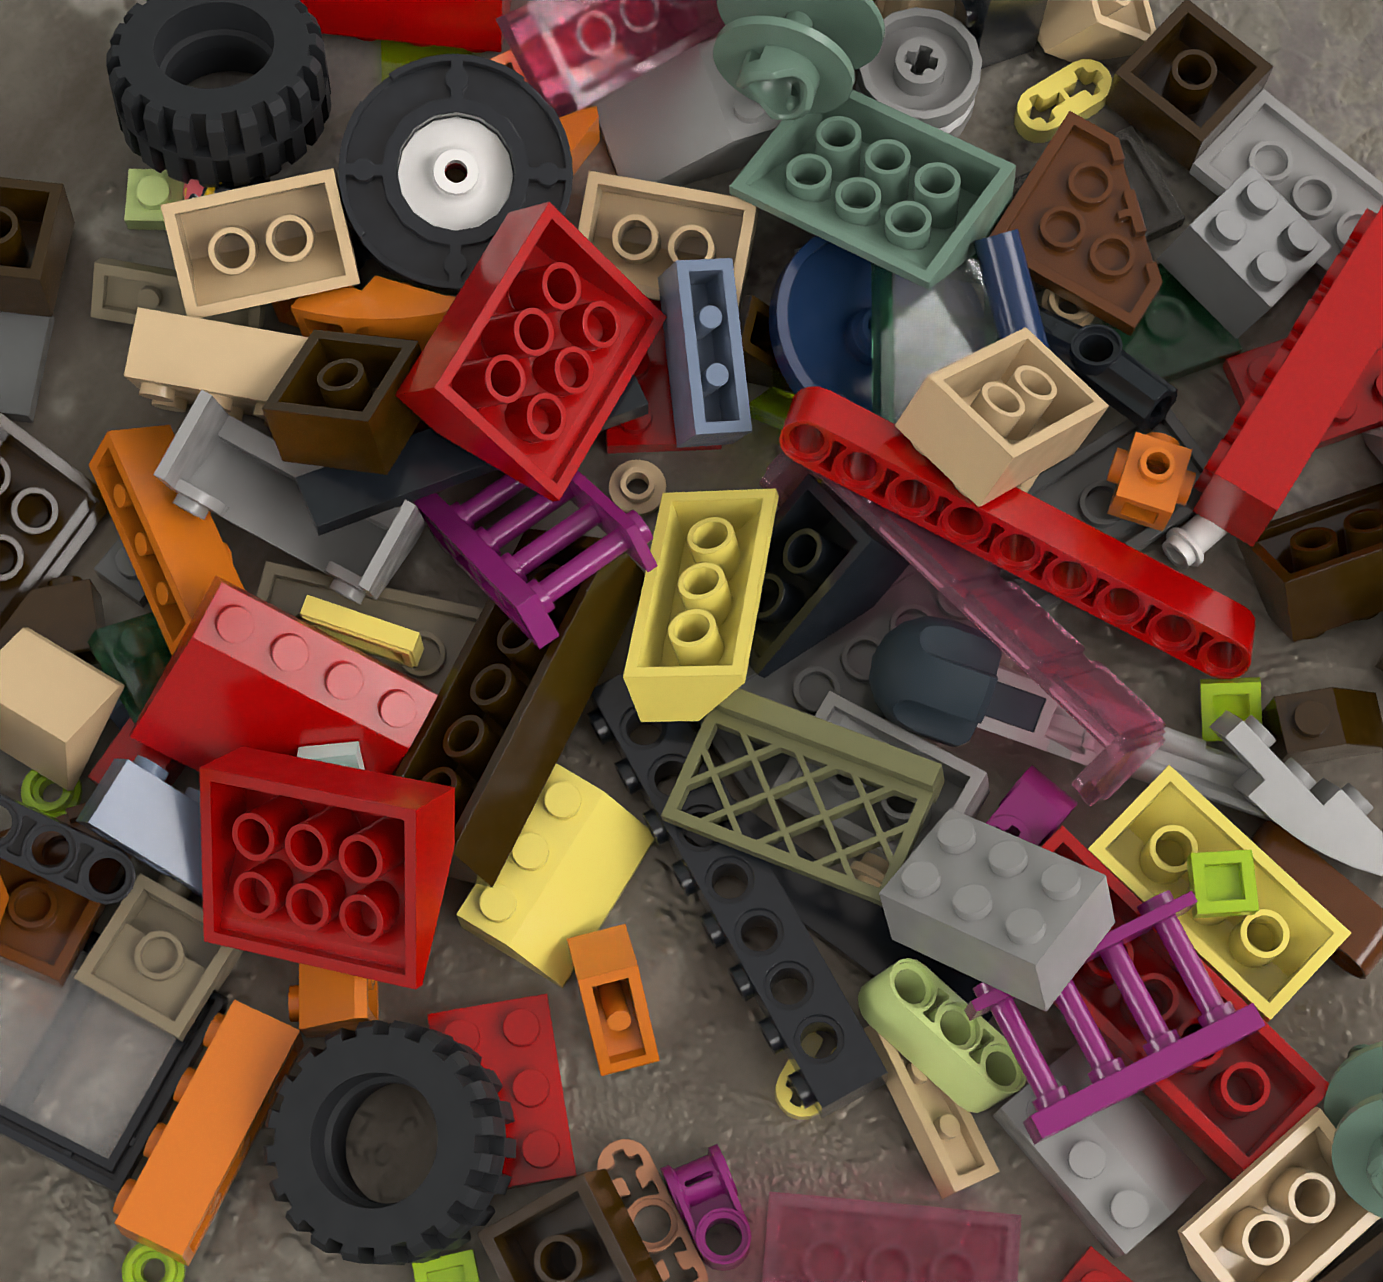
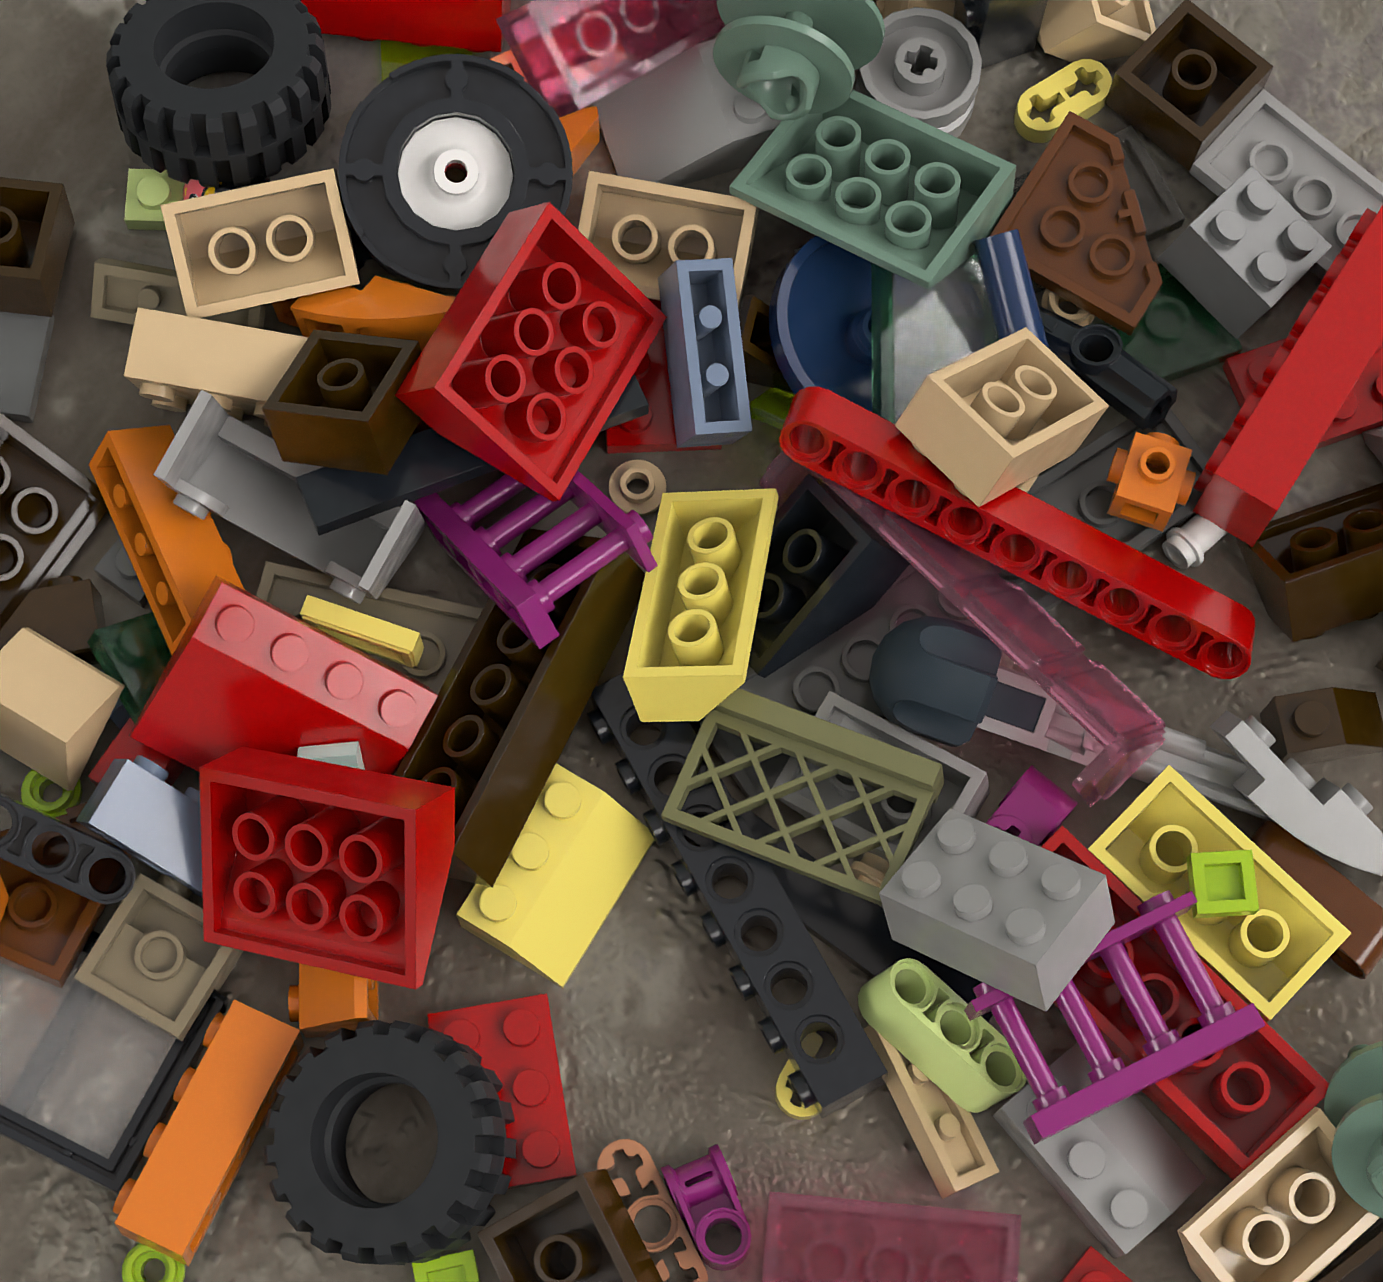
(613, 999): orange slope -> none
(1235, 695): lime plate -> none

